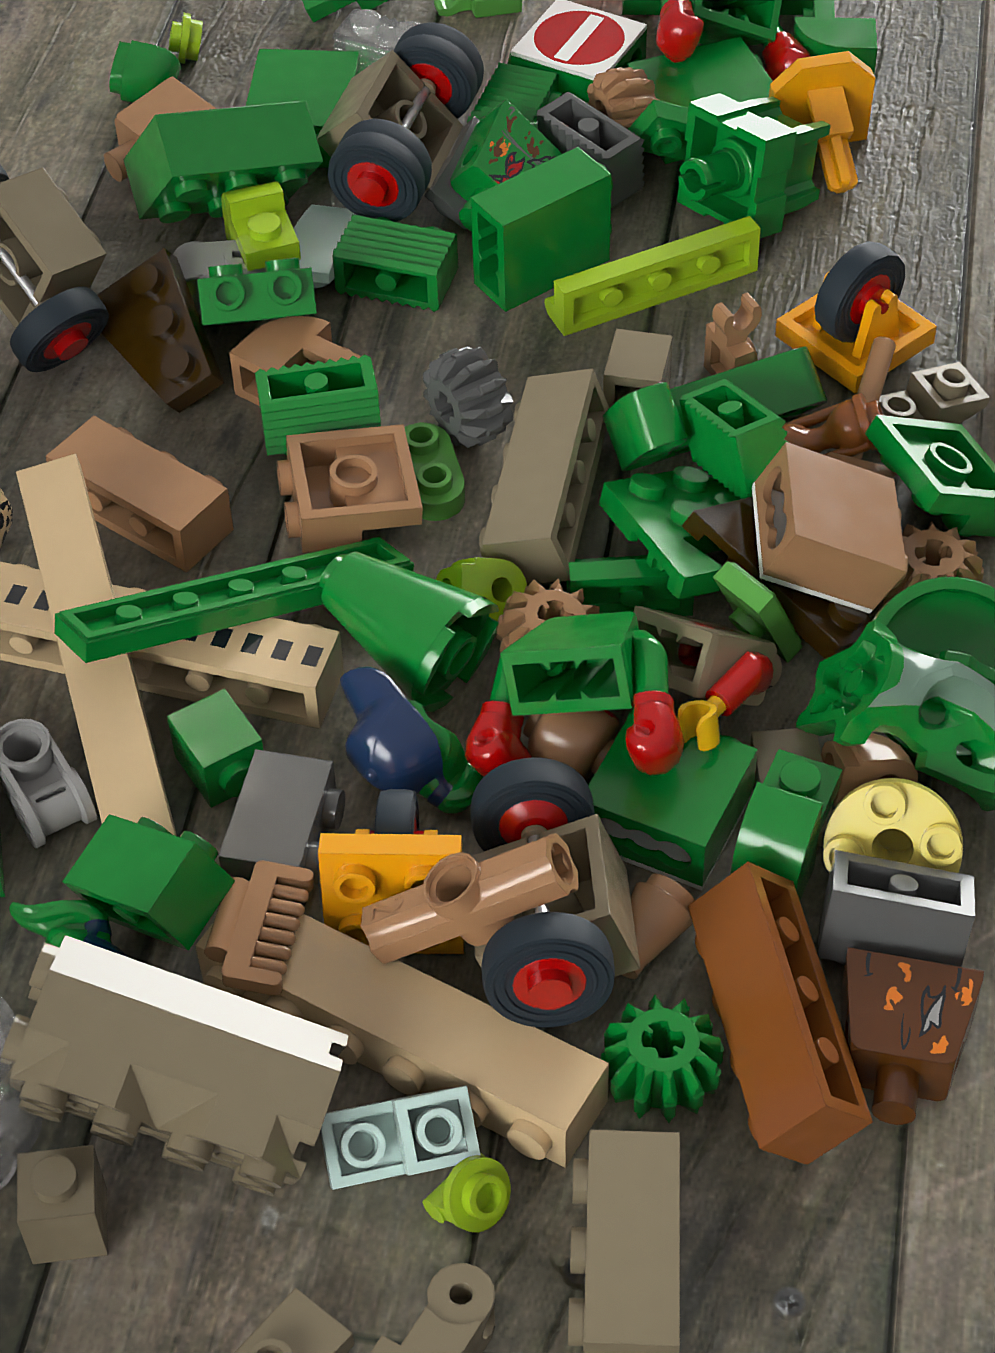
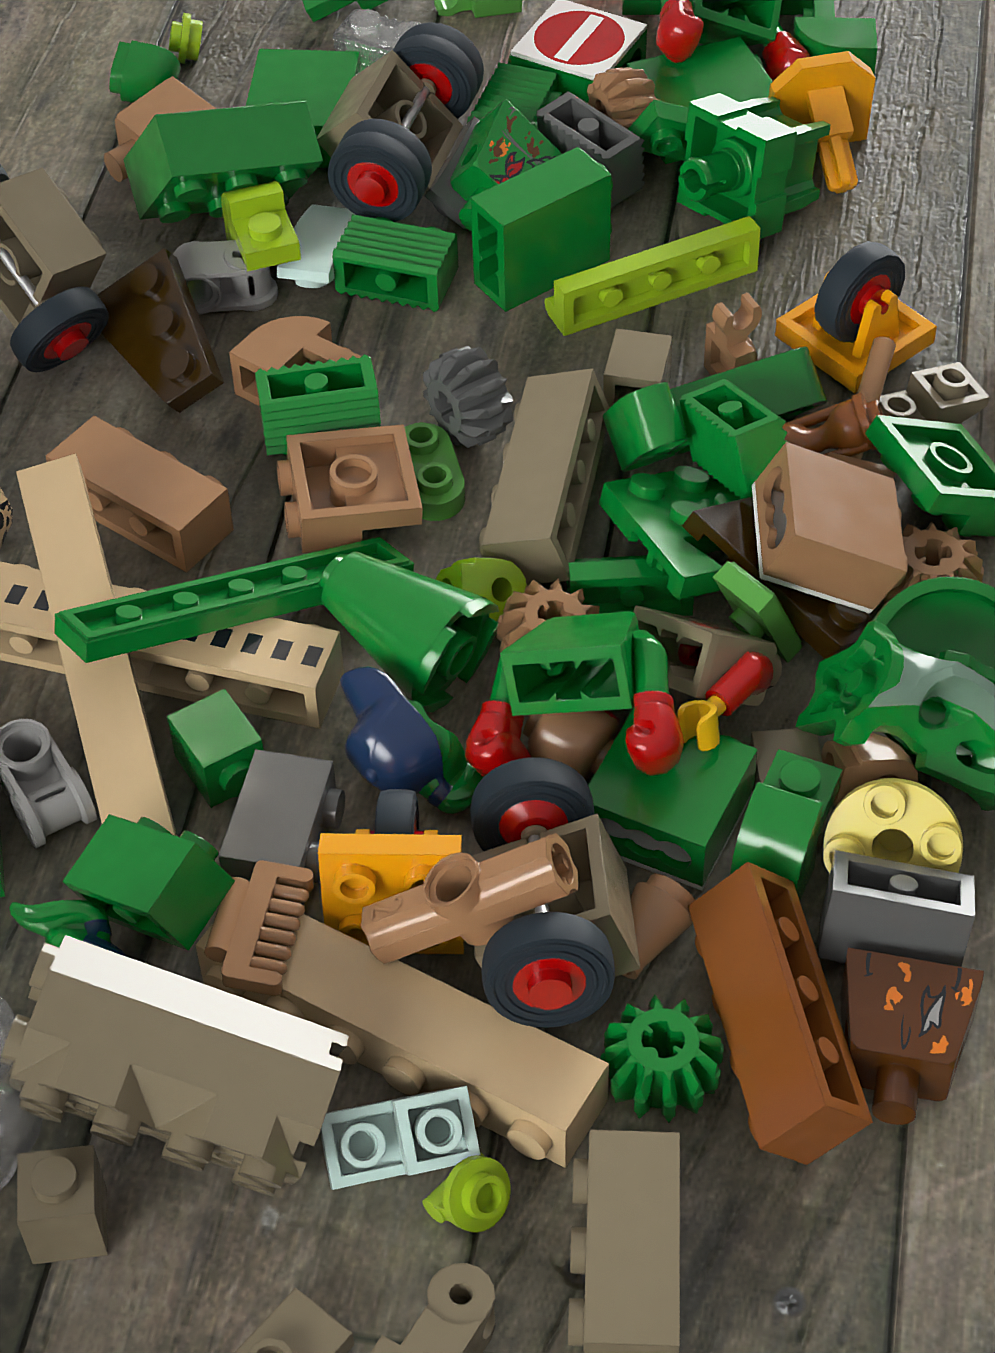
(239, 297): green plate -> none

